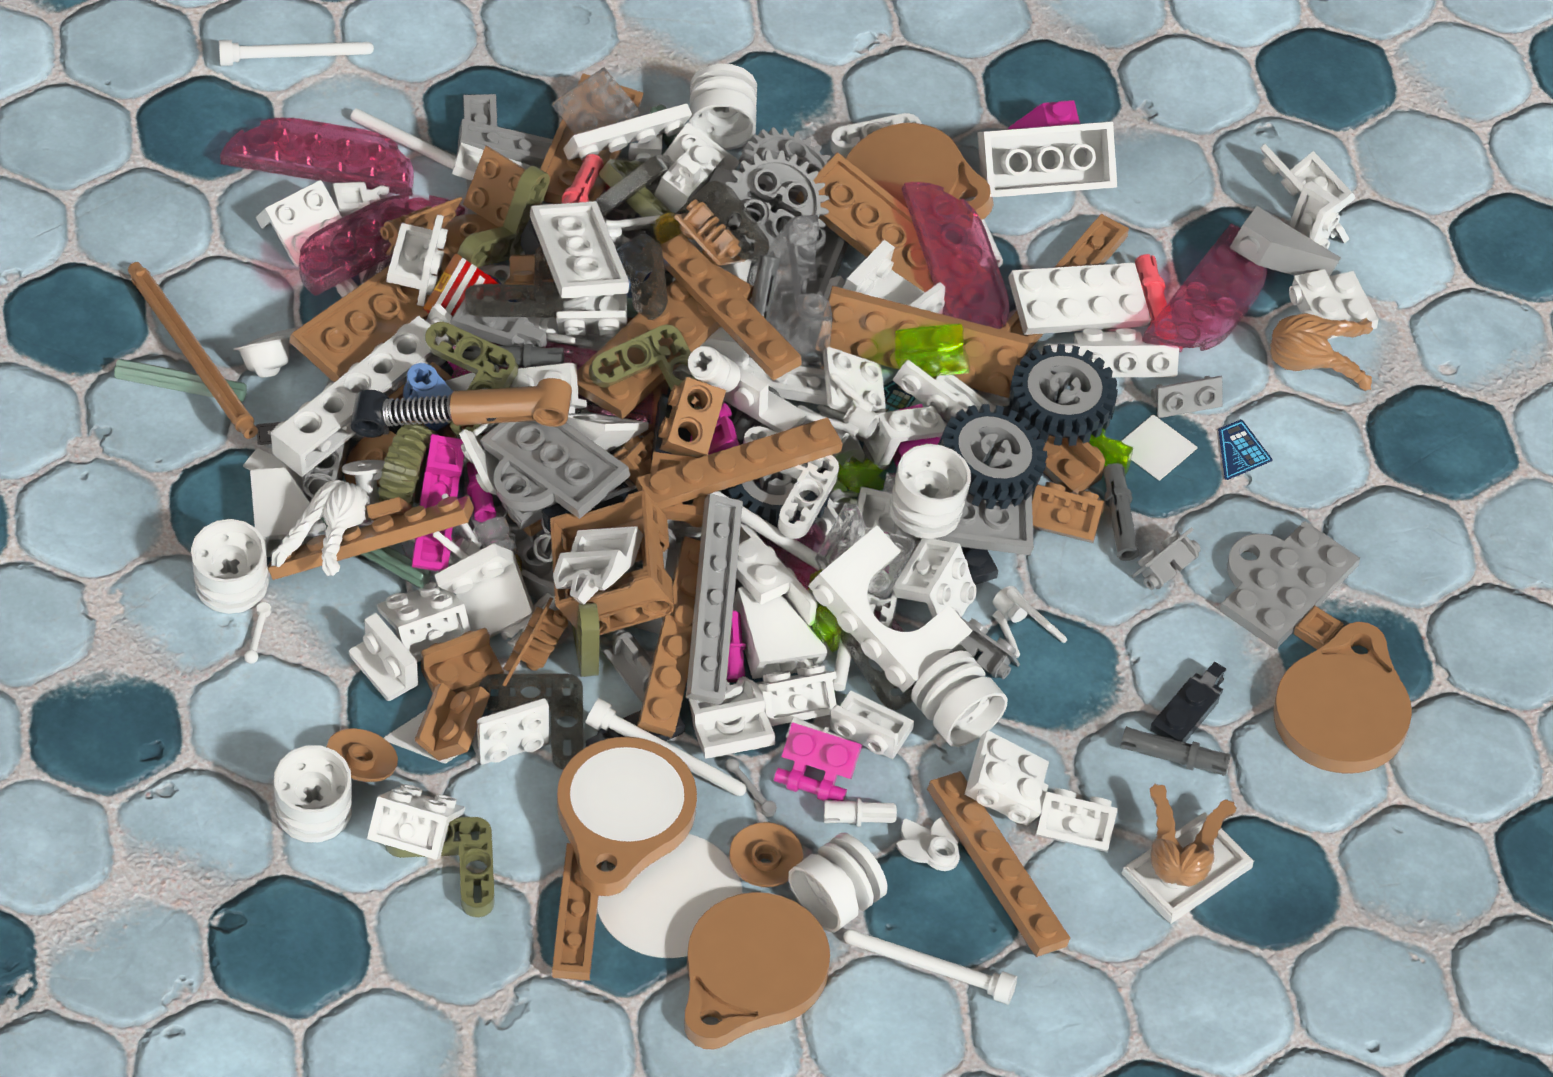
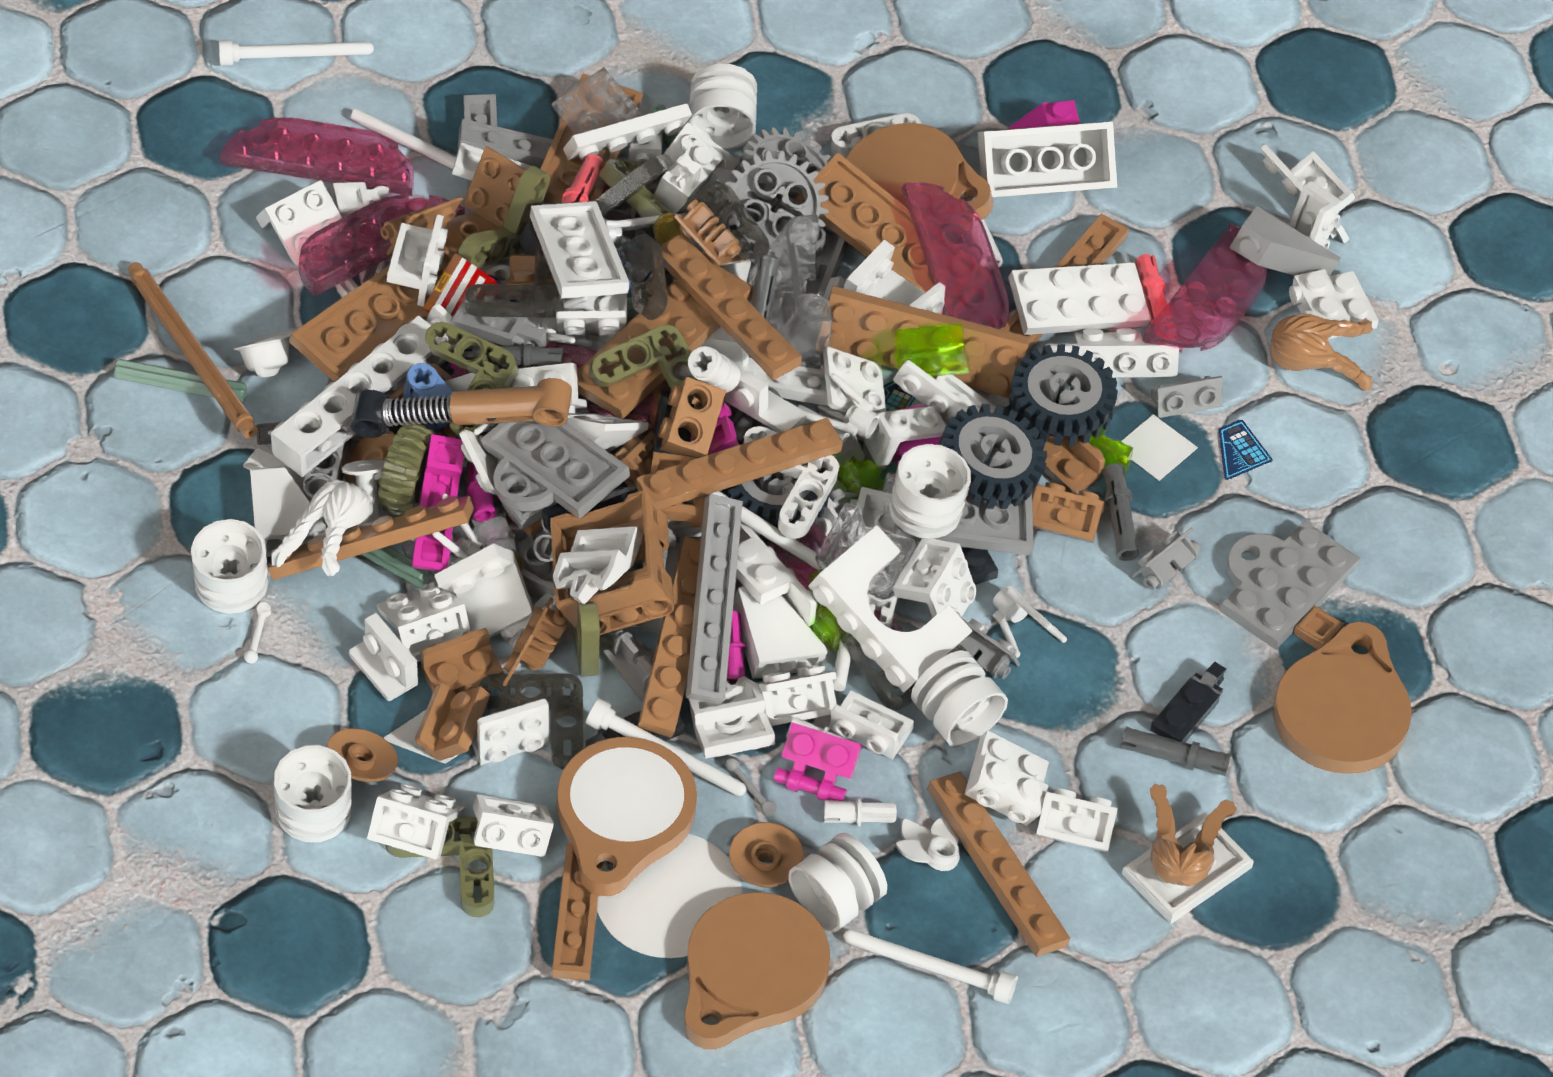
(392, 507): medium nougat tile -> none
(512, 825): none -> white bracket

